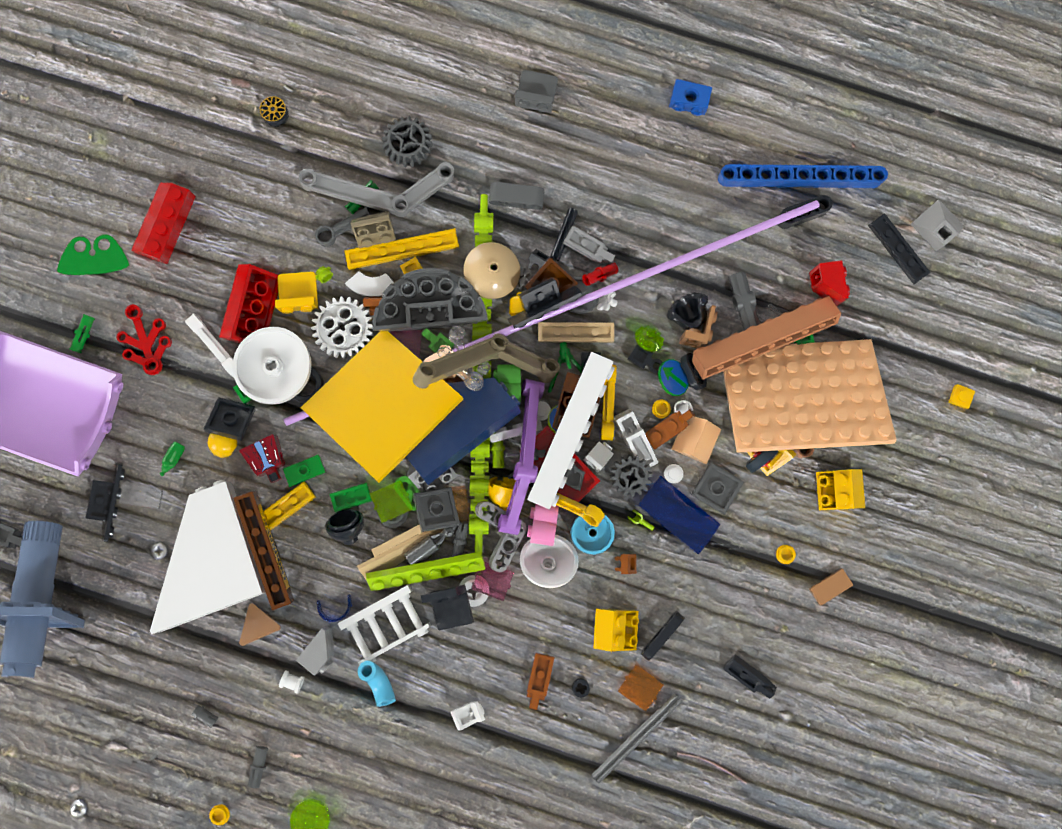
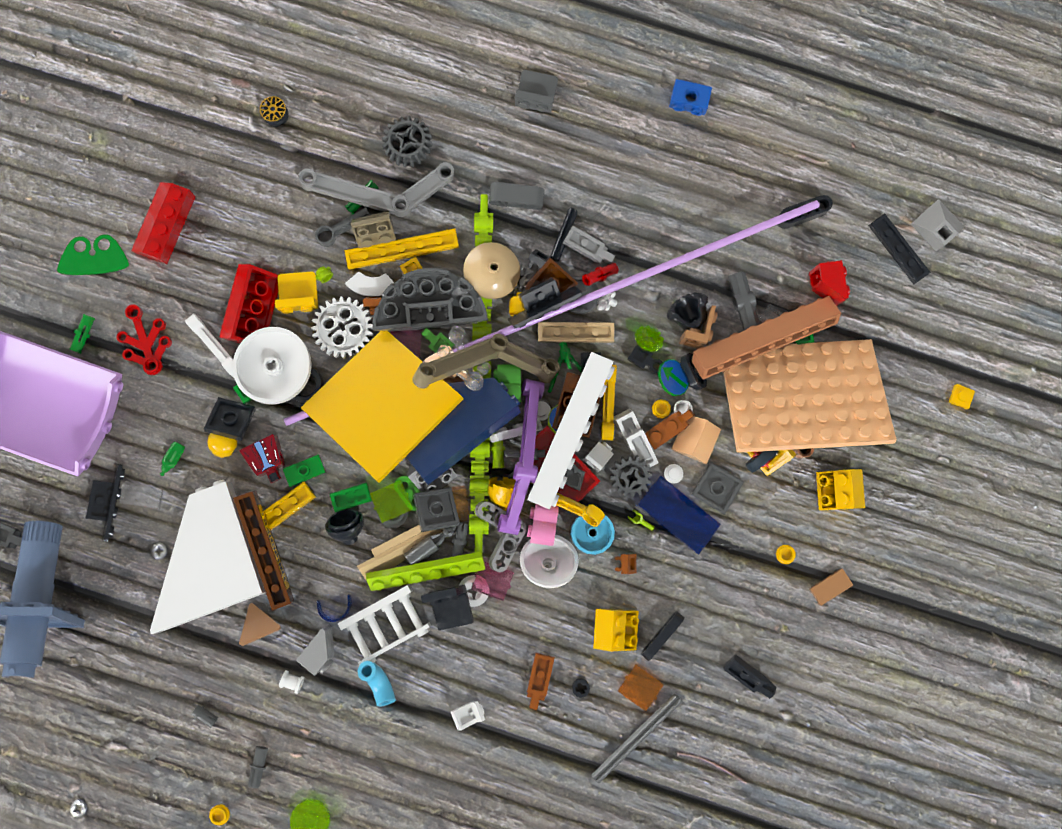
(809, 171): blue beam -> none

